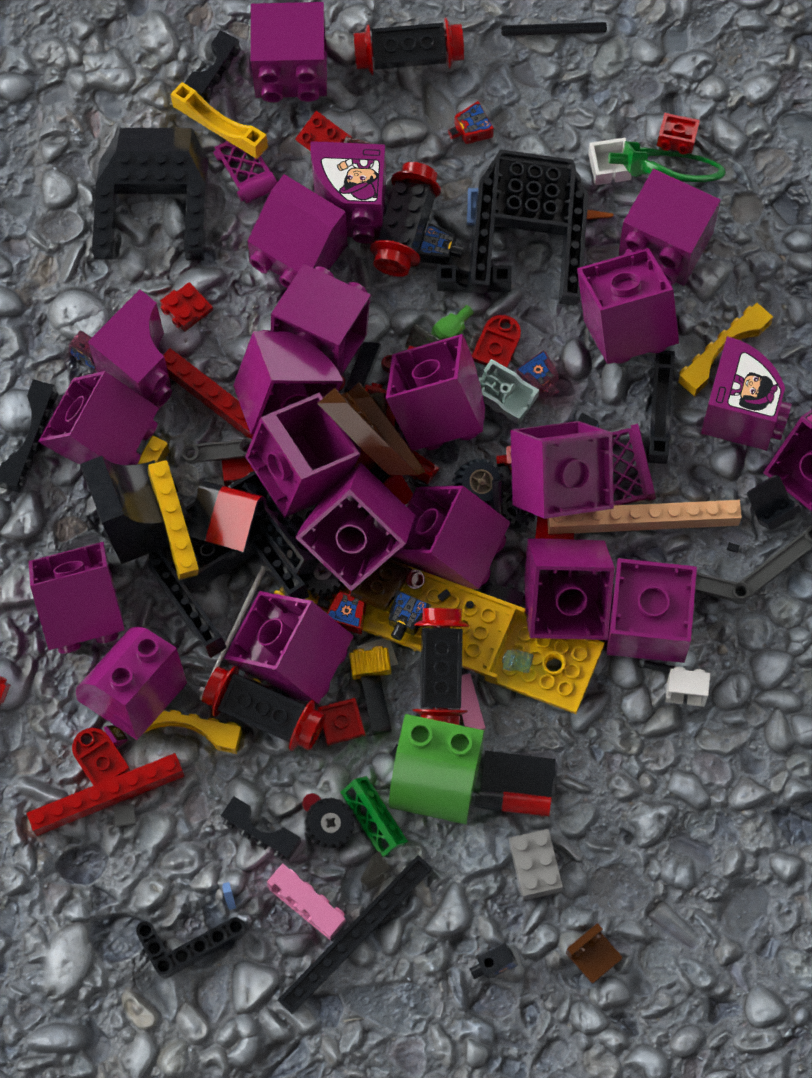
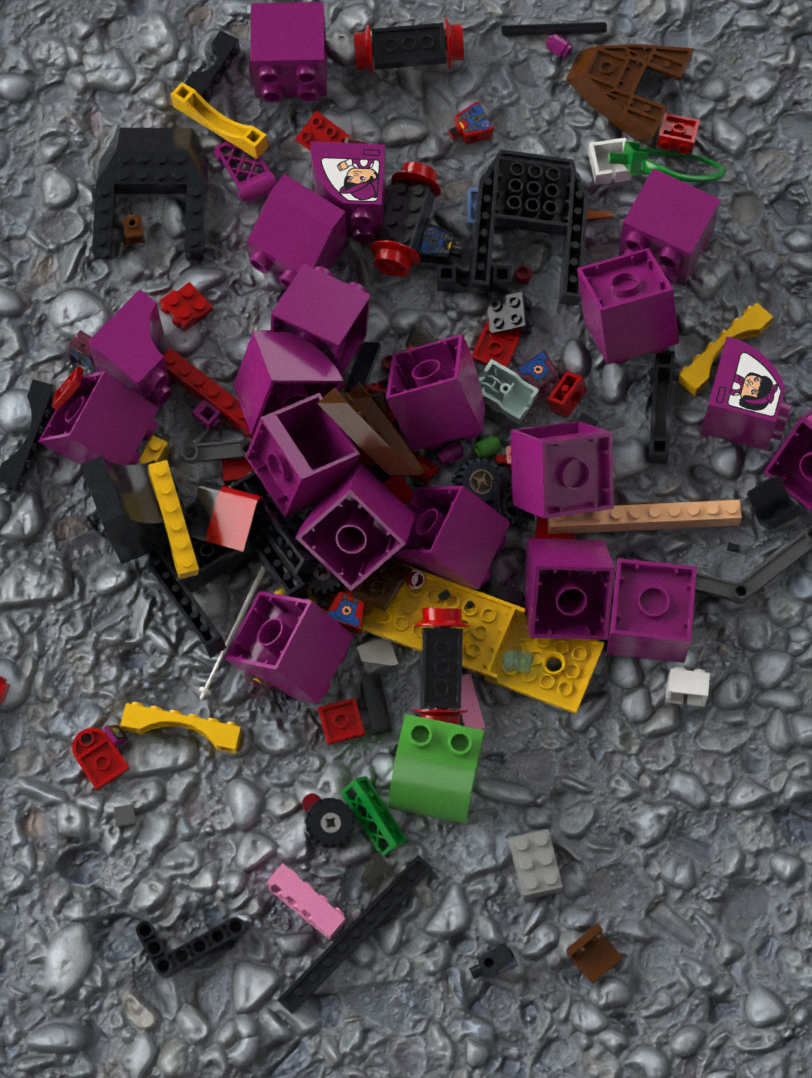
(68, 388): none -> red plate
(76, 597): magenta brick -> none
(105, 794): red brick -> none
(133, 229): none -> reddish brown brick
(134, 681): magenta brick -> none
(206, 410): none -> magenta brick
(228, 896): medium blue tile -> none
(263, 708): black brick -> none
(282, 842): black arch -> none
(370, 662): yellow brick -> none
(405, 613): torso -> none
(450, 453): none -> magenta brick
(452, 324): bright green piece -> none
(487, 447): none -> bright green brick
(510, 313): none -> black bracket
(516, 783): black door -> none
(522, 275): none -> dark red plate
(559, 46): none -> magenta brick
(567, 394): none -> red brick
(611, 76): none -> reddish brown piece
(641, 463): magenta fence -> none
(656, 666): black piece -> none

